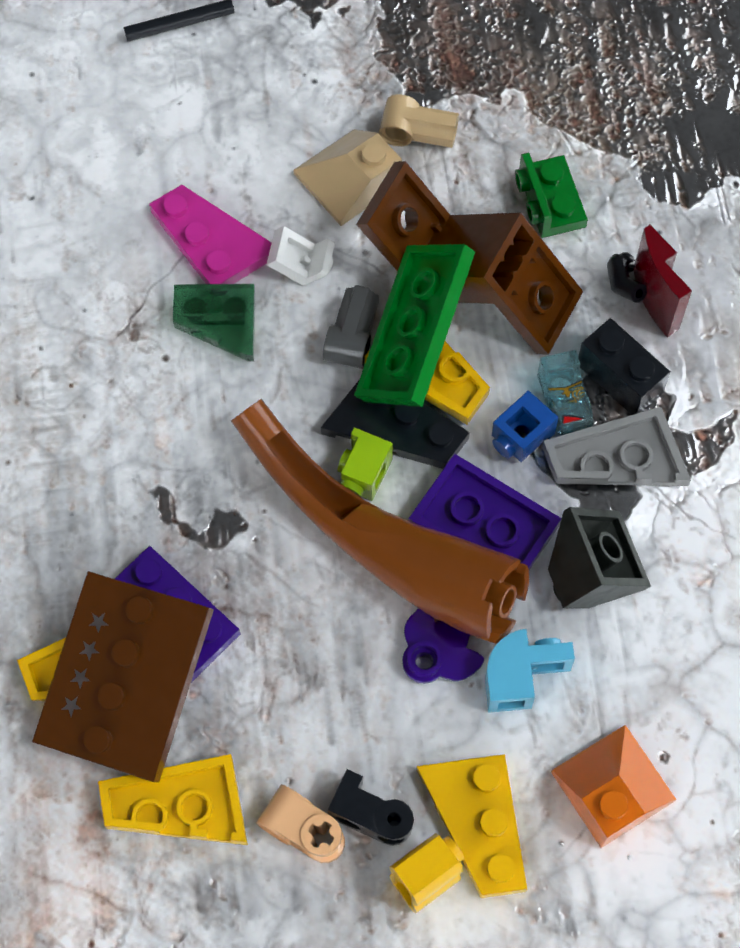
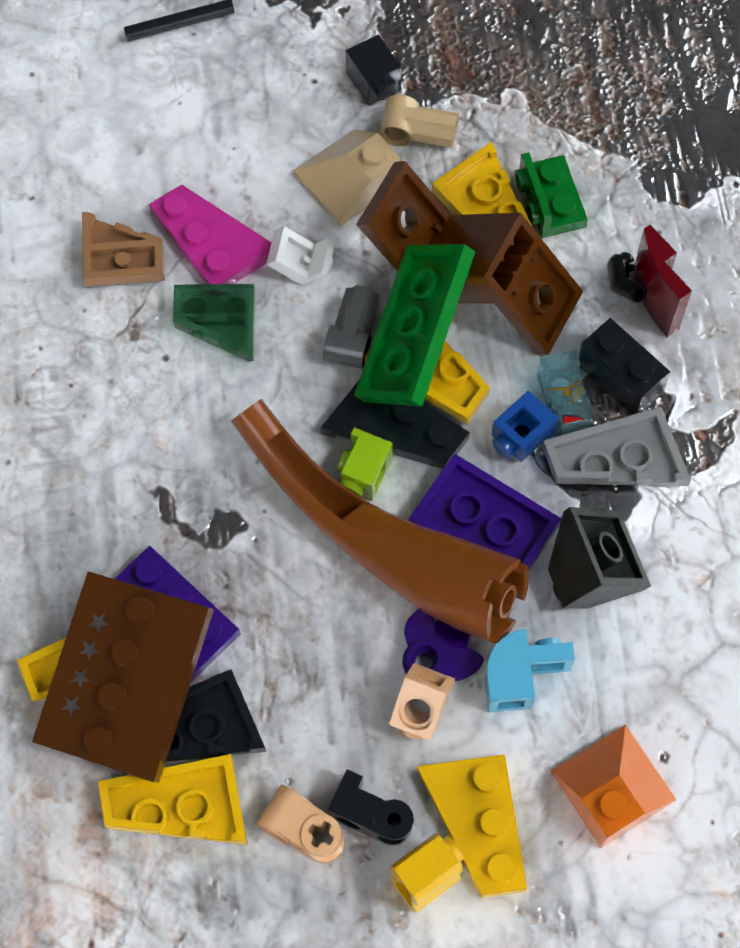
(119, 254): none -> medium nougat wing
(215, 722): none -> black wing
(373, 70): none -> black brick
(427, 686): none -> light nougat brick
(478, 186): none -> yellow wing

